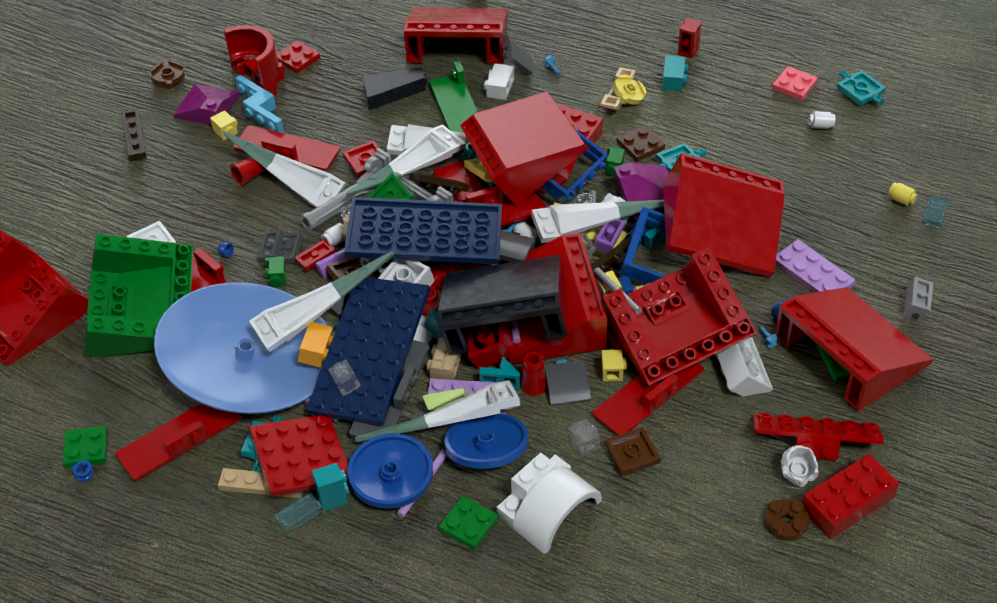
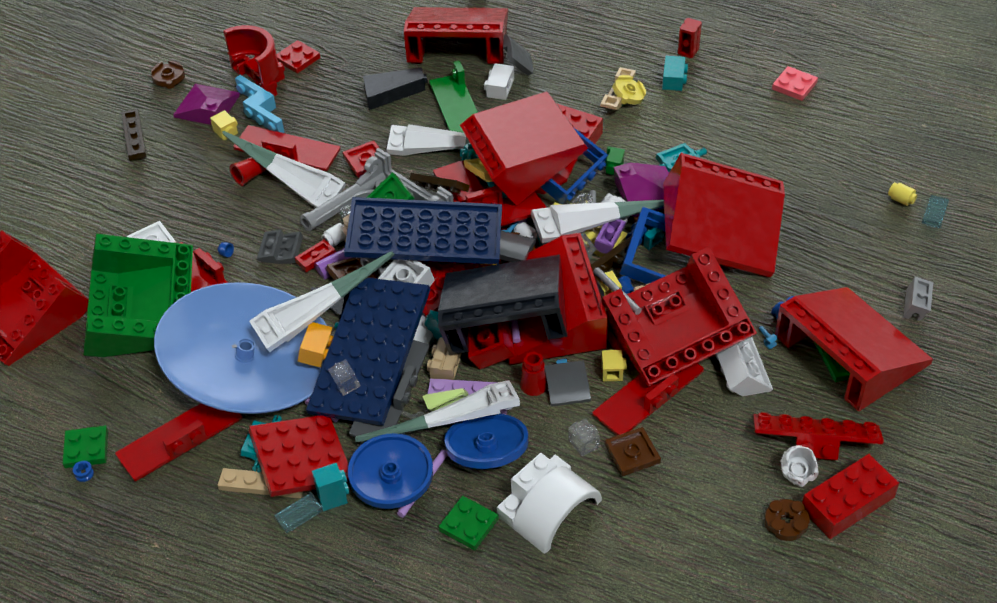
(276, 271): green brick -> none
(429, 149): white plate -> none
(505, 373): teal slope -> none
(550, 60): dark azure hand -> none
(641, 143): reddish brown plate -> none
(812, 268): lavender plate -> none
(821, 120): white brick -> none
(861, 87): teal plate -> none

